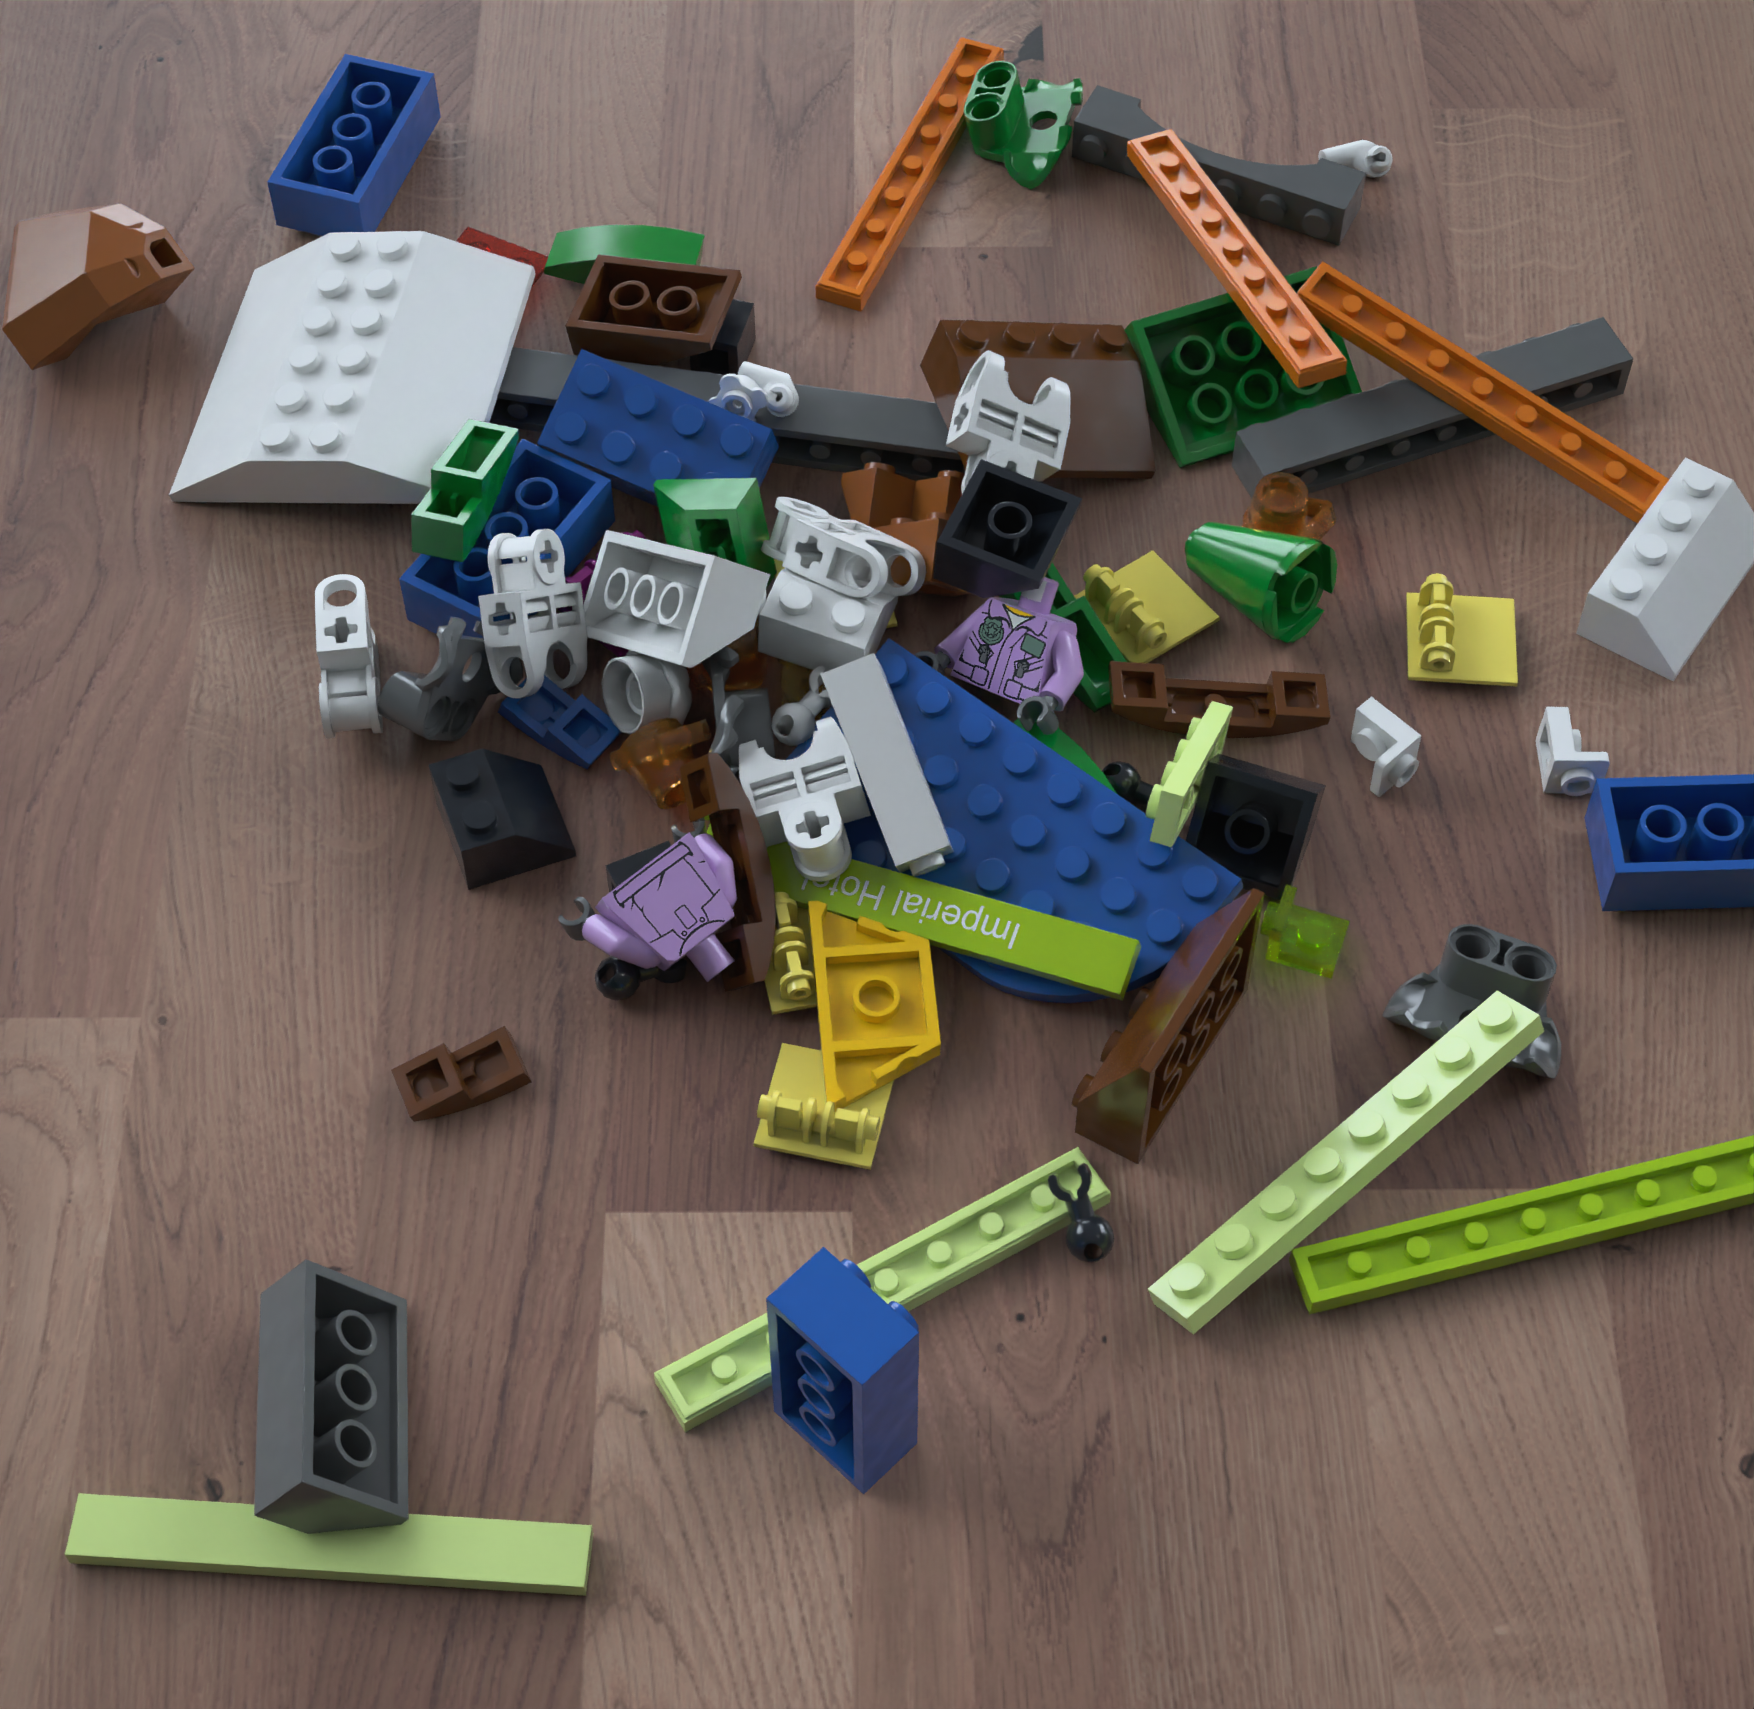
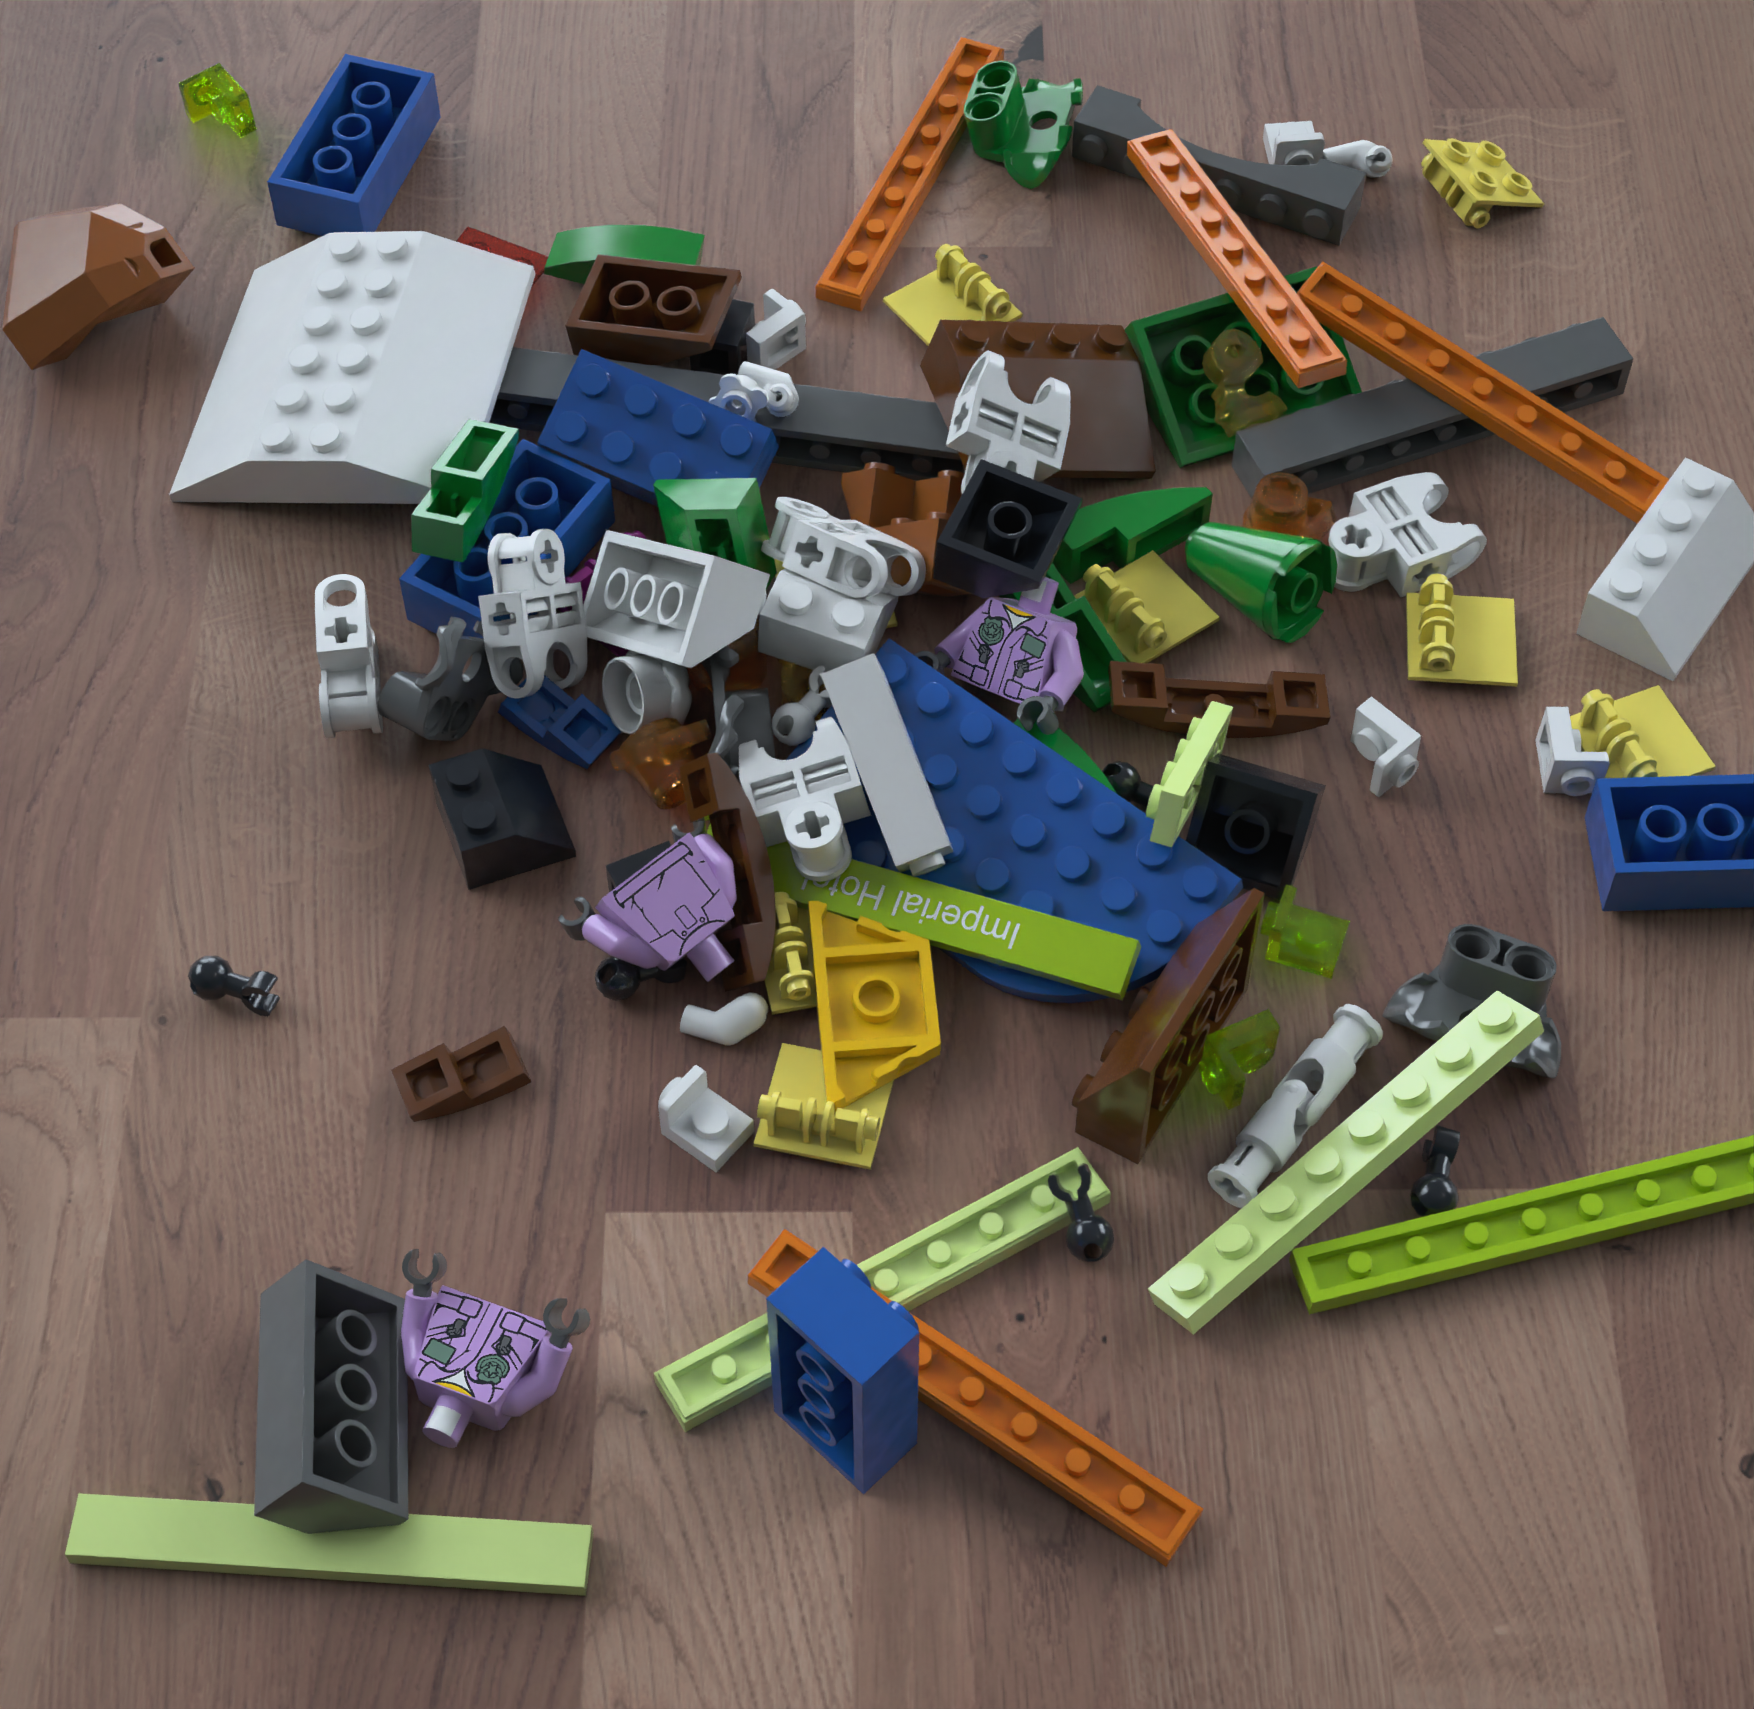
(214, 978): none -> black arm
(217, 94): none -> clear neon green bracket
(478, 1357): none -> lavender torso
(702, 1120): none -> white bracket
(727, 1024): none -> white arm
(779, 335): none -> white bracket
(950, 293): none -> light yellow hinge
(1026, 1430): none -> orange tile
(1130, 527): none -> green slope
(1229, 365): none -> clear yellow leg
(1235, 1051): none -> clear neon green bracket
(1292, 1109): none -> white piece
(1293, 143): none -> white bracket
(1399, 538): none -> white piece
(1435, 1189): none -> black arm
(1475, 179): none -> light yellow hinge
(1640, 735): none -> light yellow hinge

